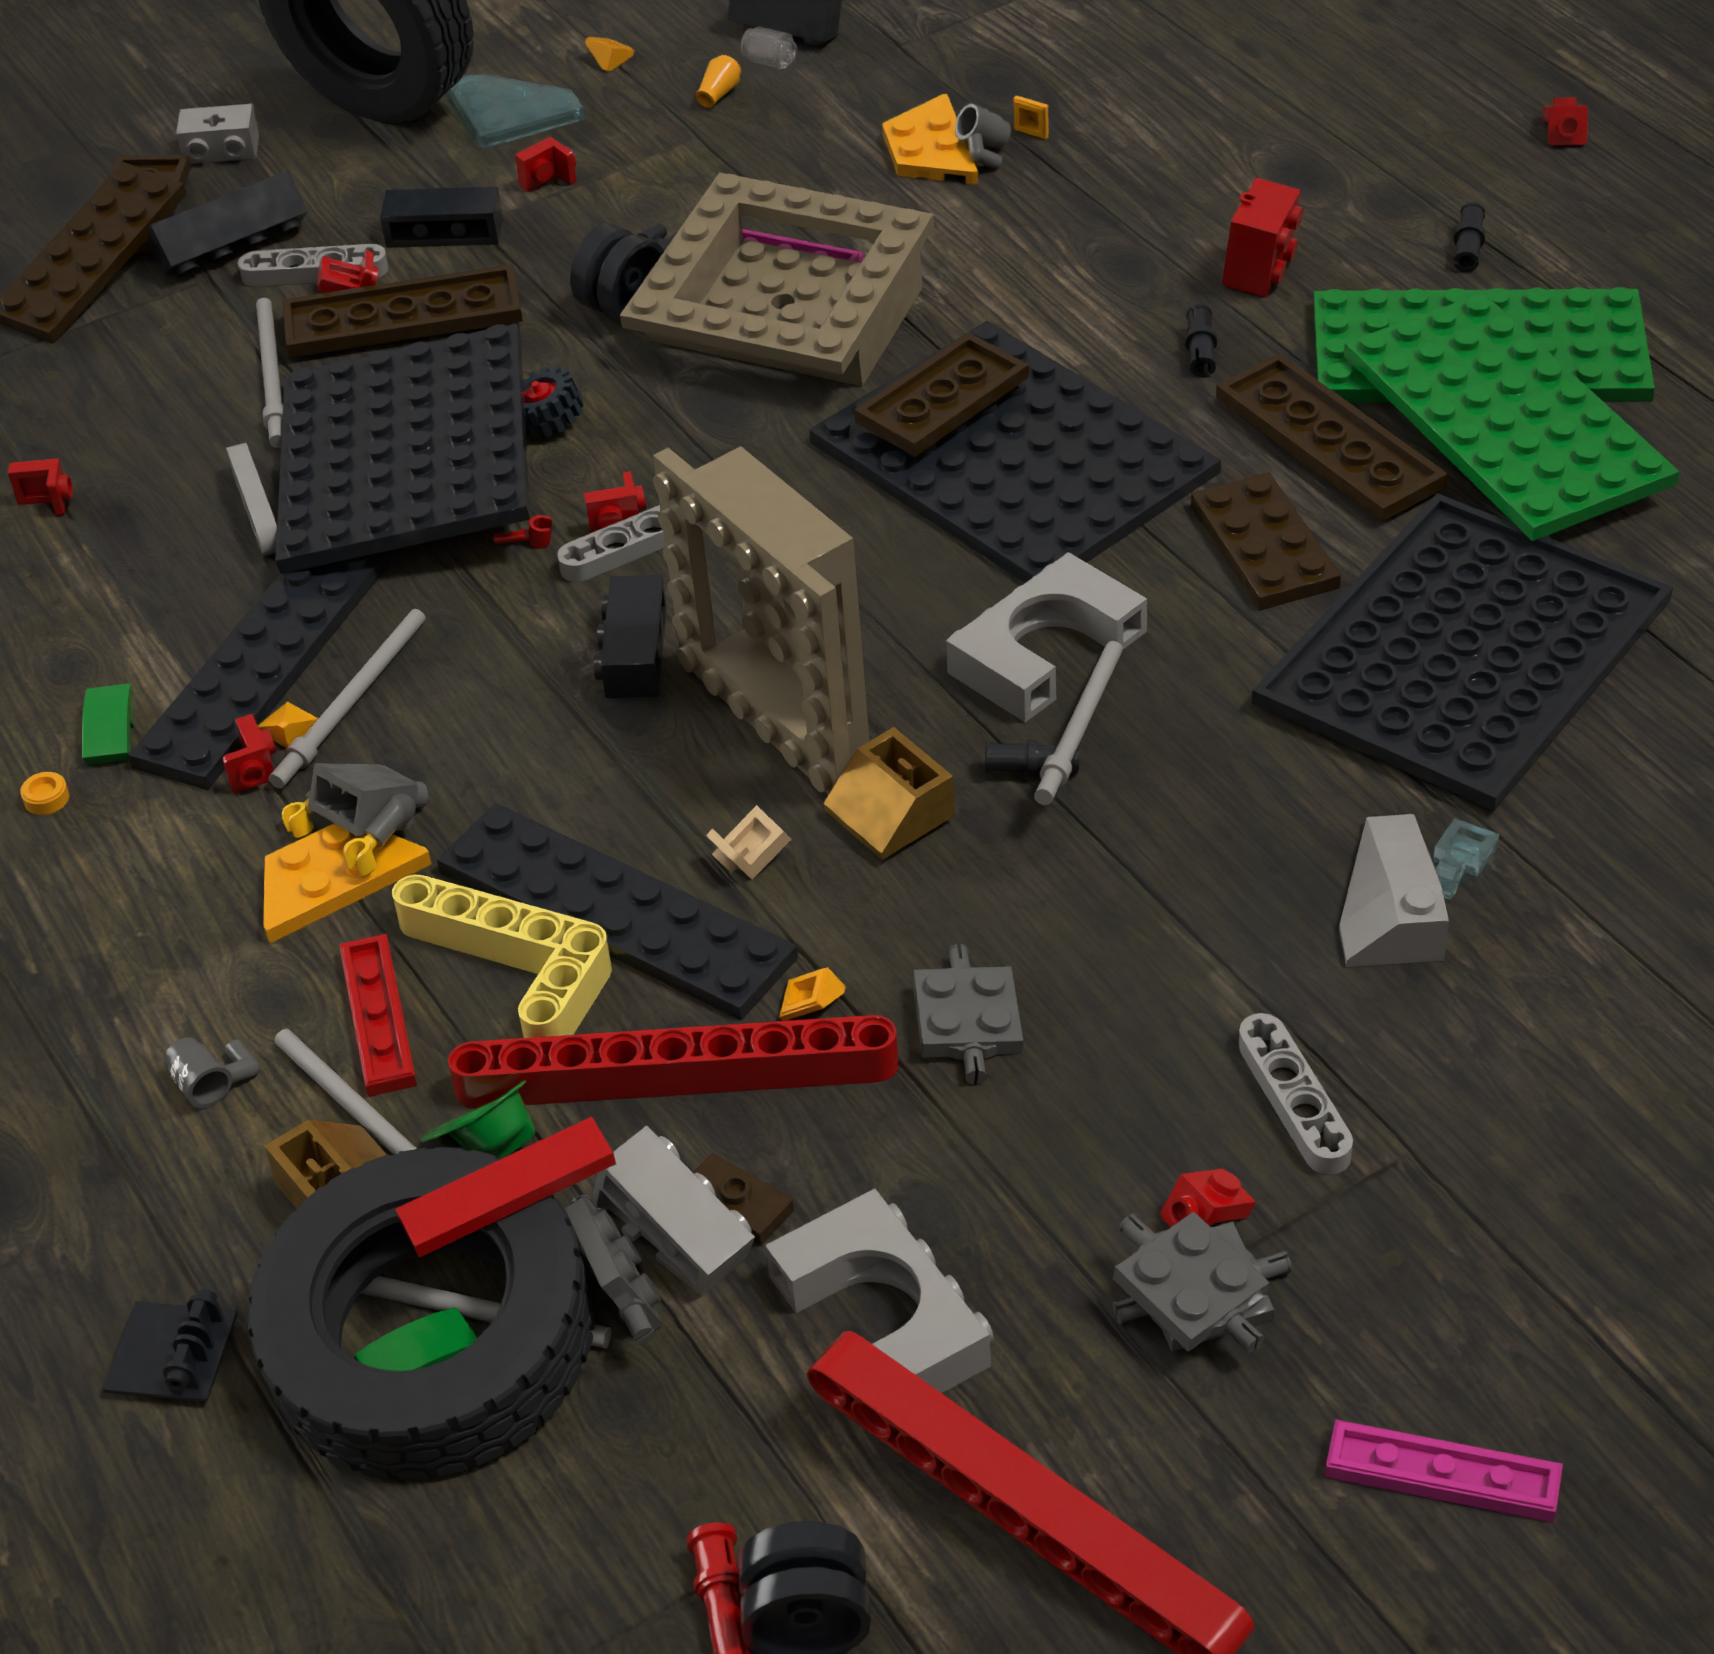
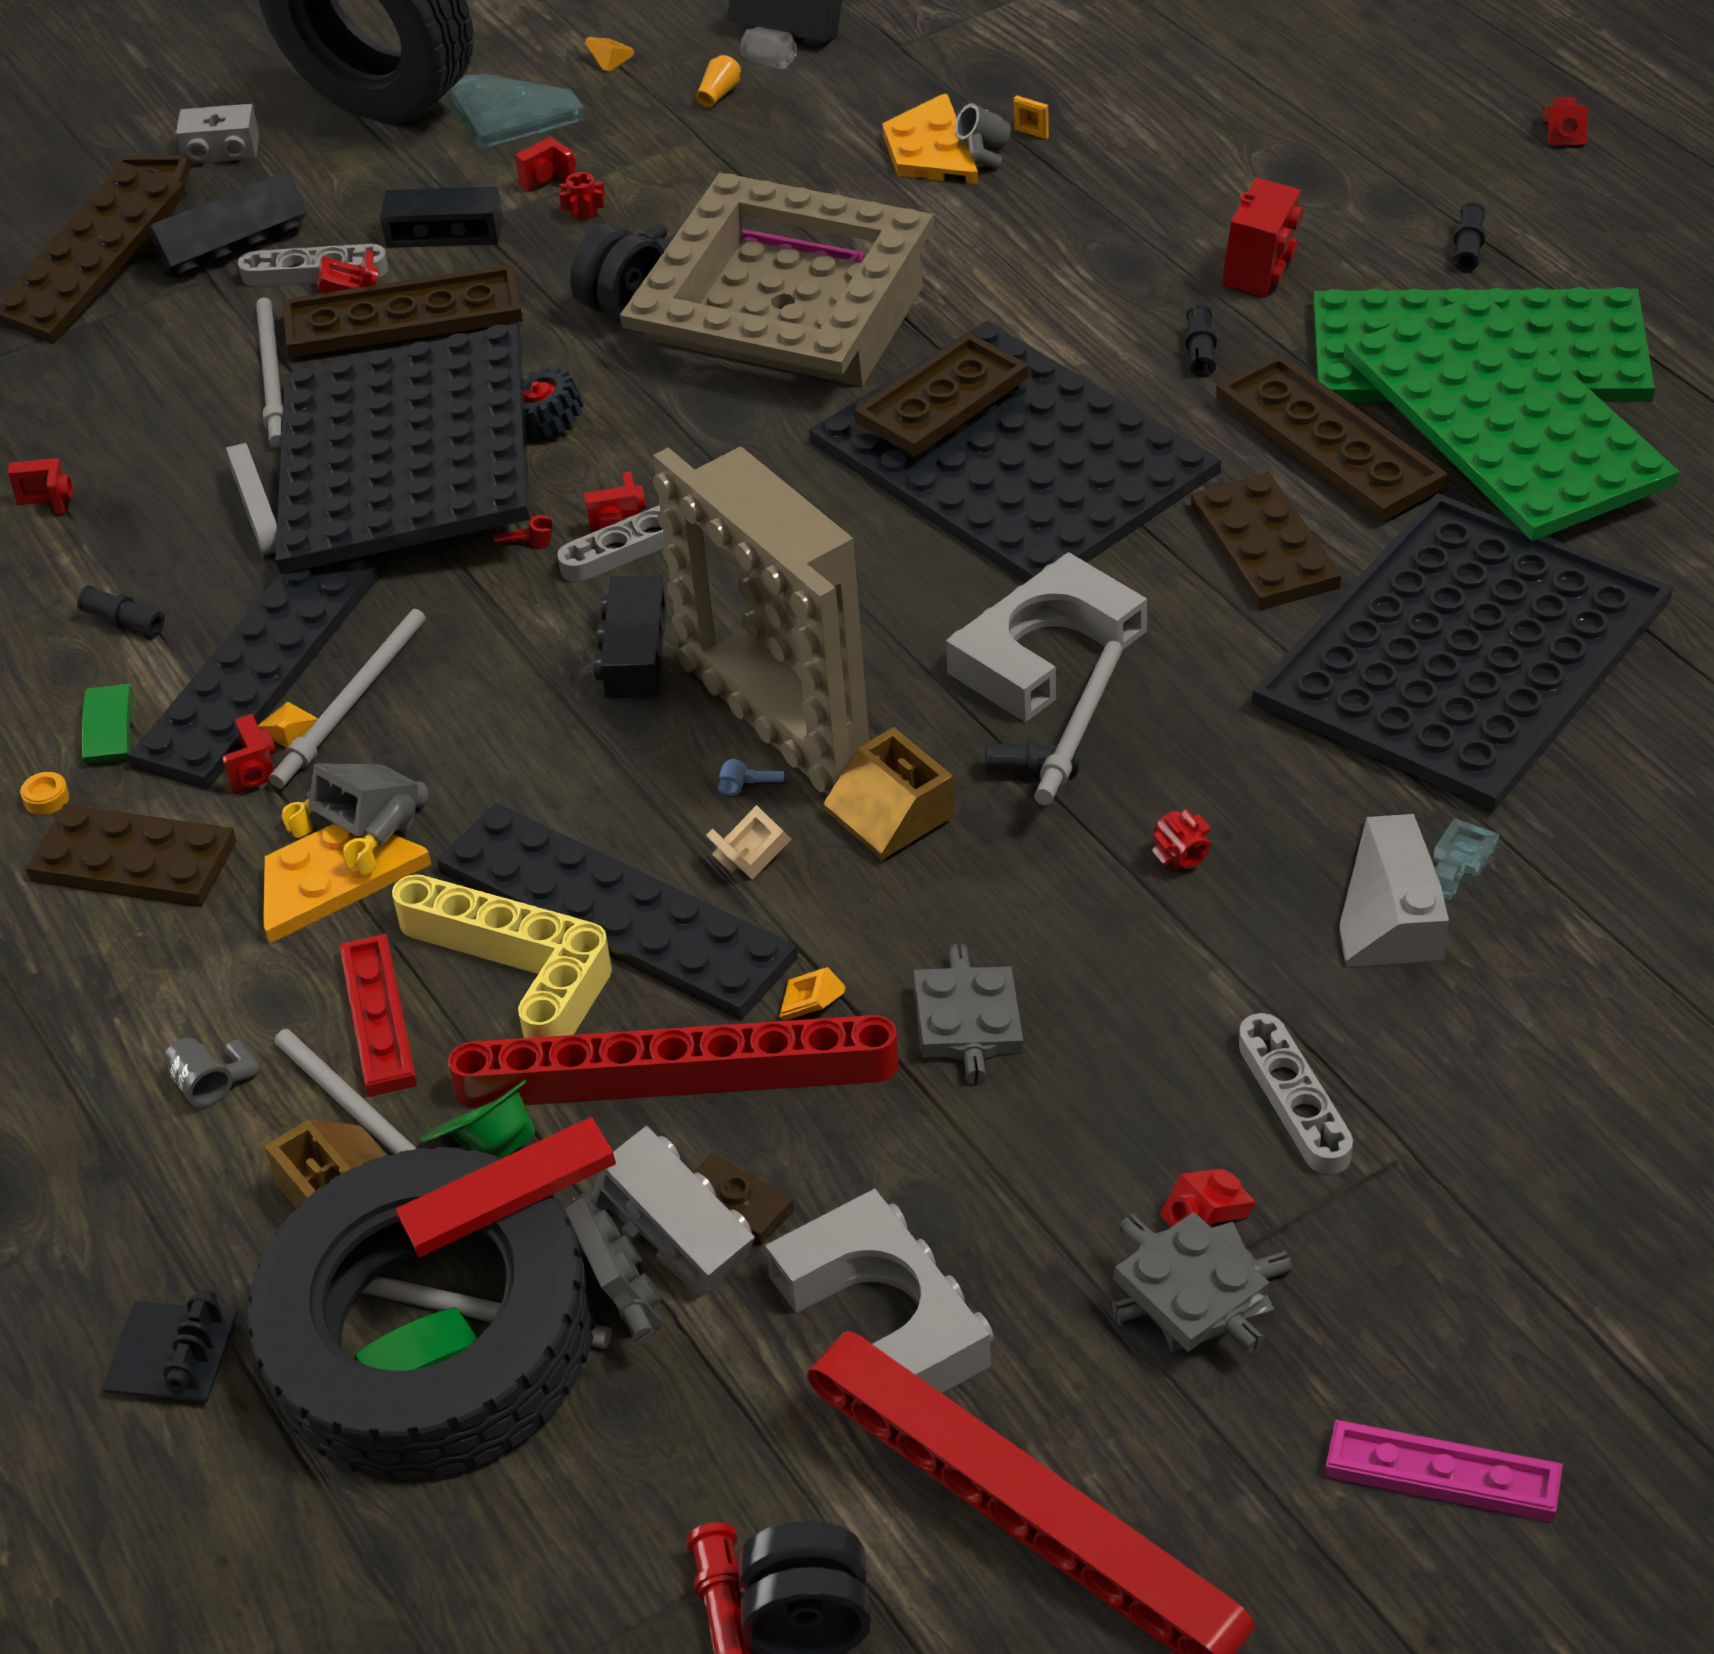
(120, 611): none -> black pin
(132, 855): none -> dark brown plate
(582, 195): none -> red gear
(735, 774): none -> medium blue hand
(1181, 839): none -> red gear

